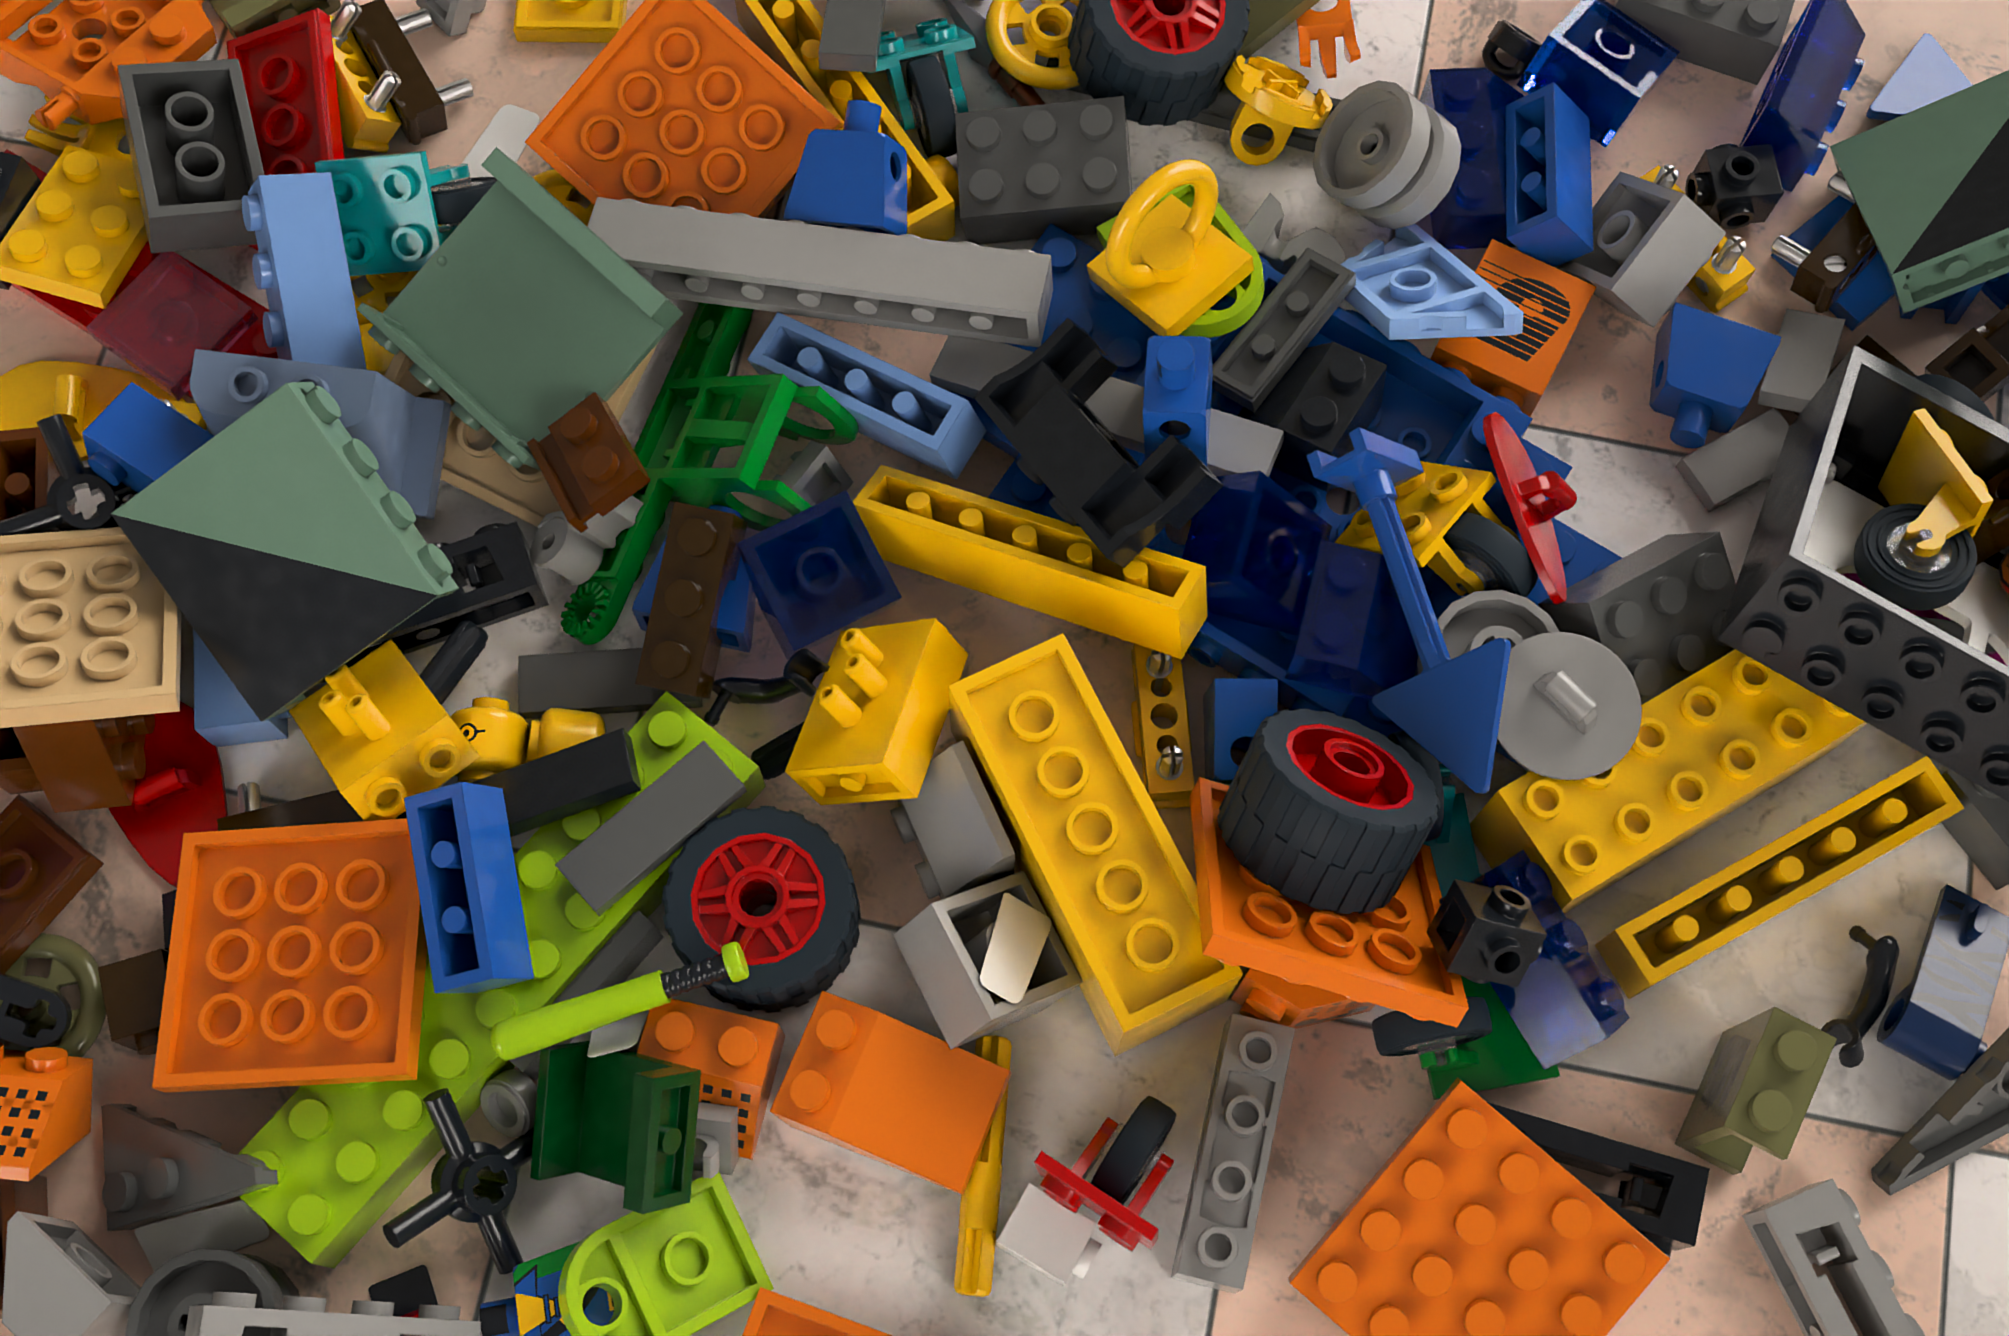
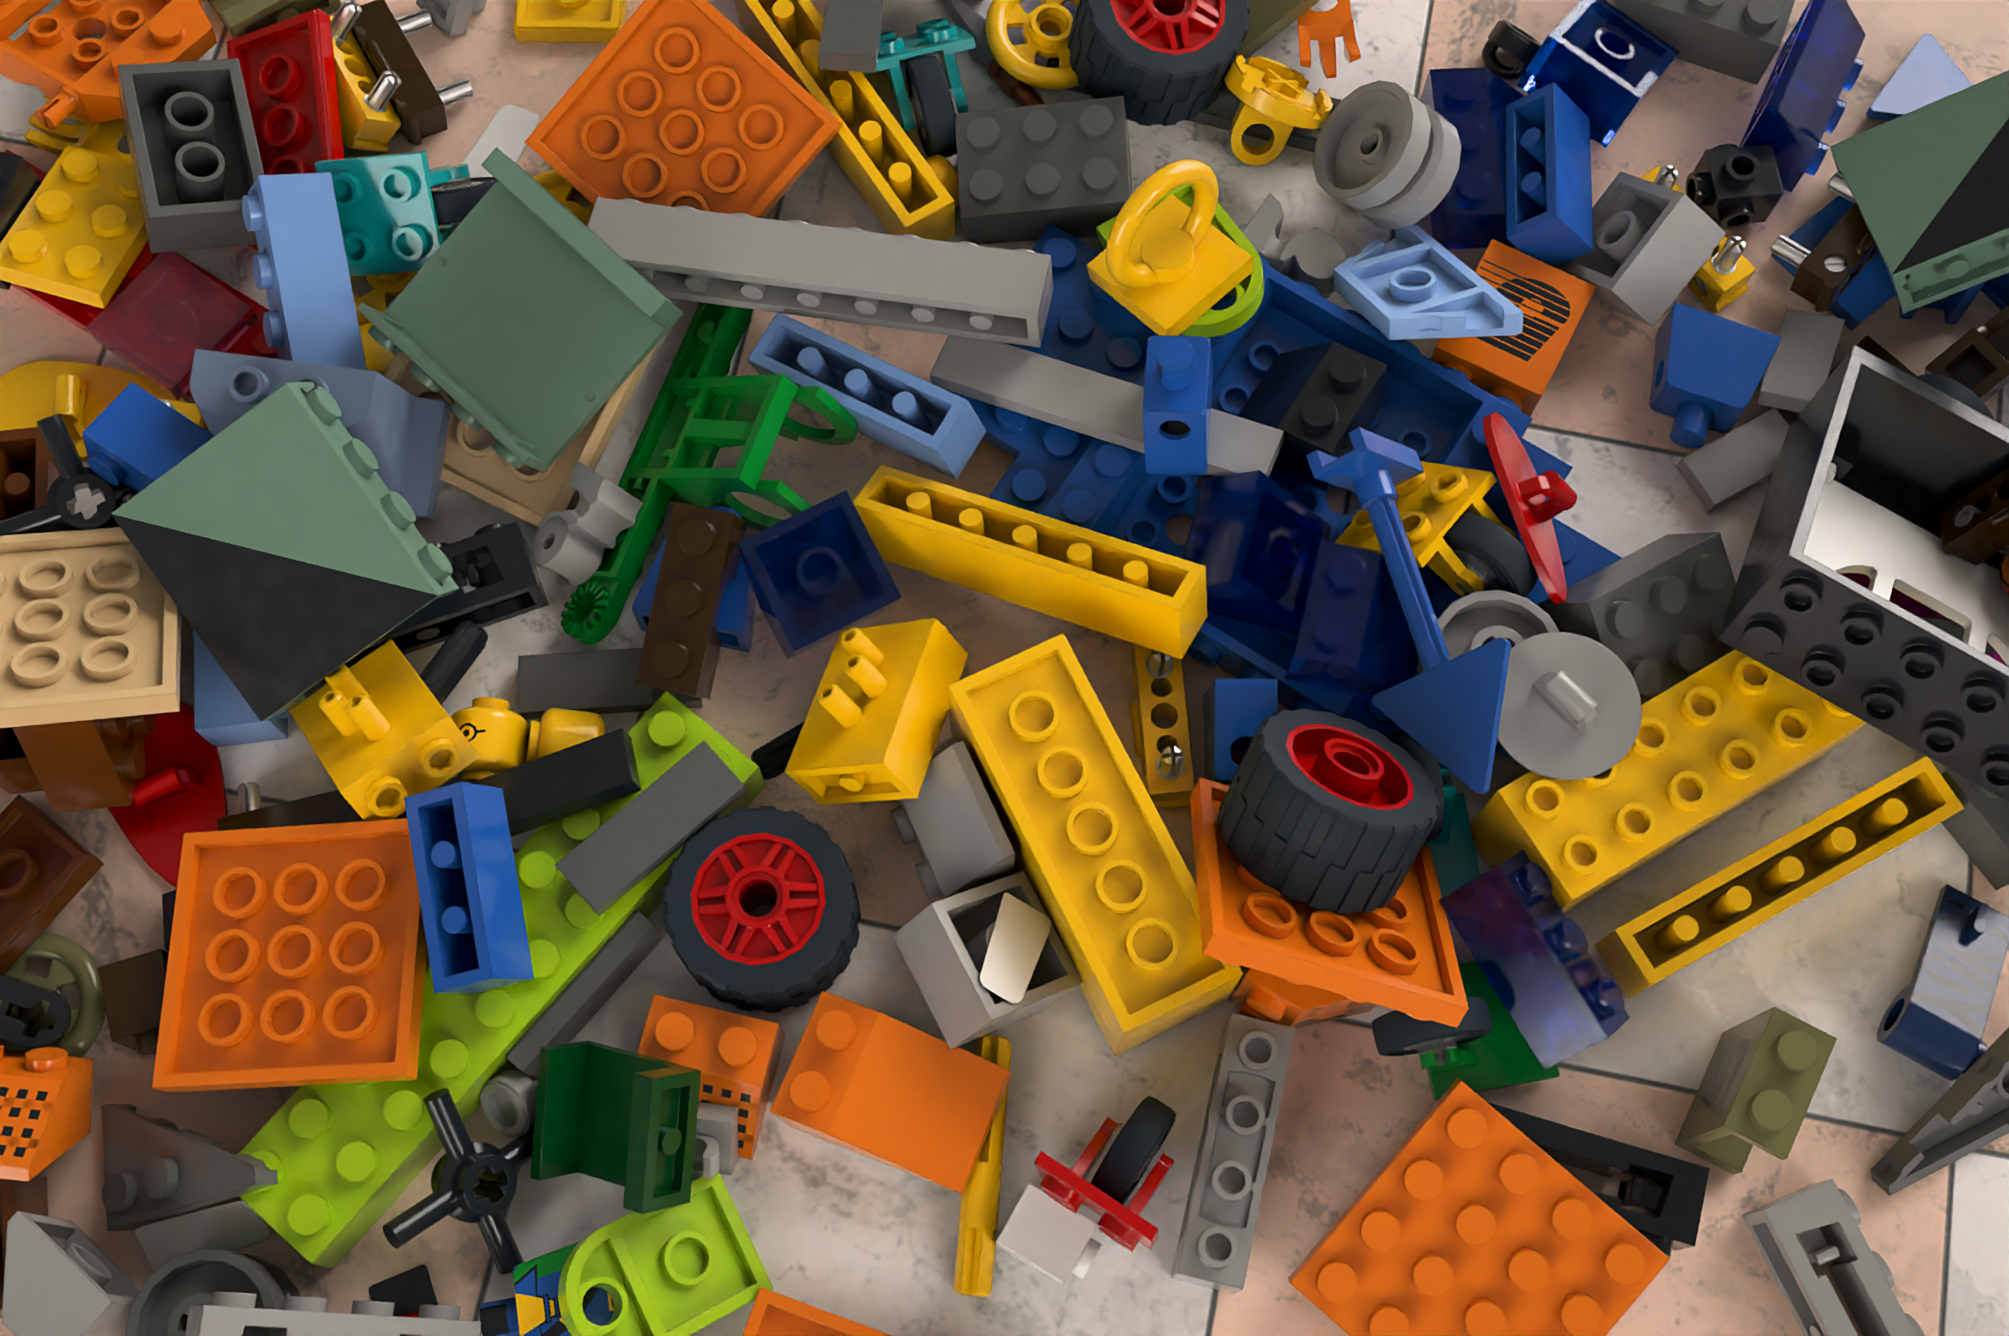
(588, 462): reddish brown plate -> none
(602, 1007): lime piece -> none
(617, 1035): white sticker -> none
(797, 677): black piece -> none
(815, 474): light grey tile -> none
(852, 176): blue torso -> none
(1080, 460): black bracket -> none
(1281, 329): dark grey tile -> none
(1486, 933): black brick -> none
(1880, 973): black piece -> none
(1923, 543): plate -> none

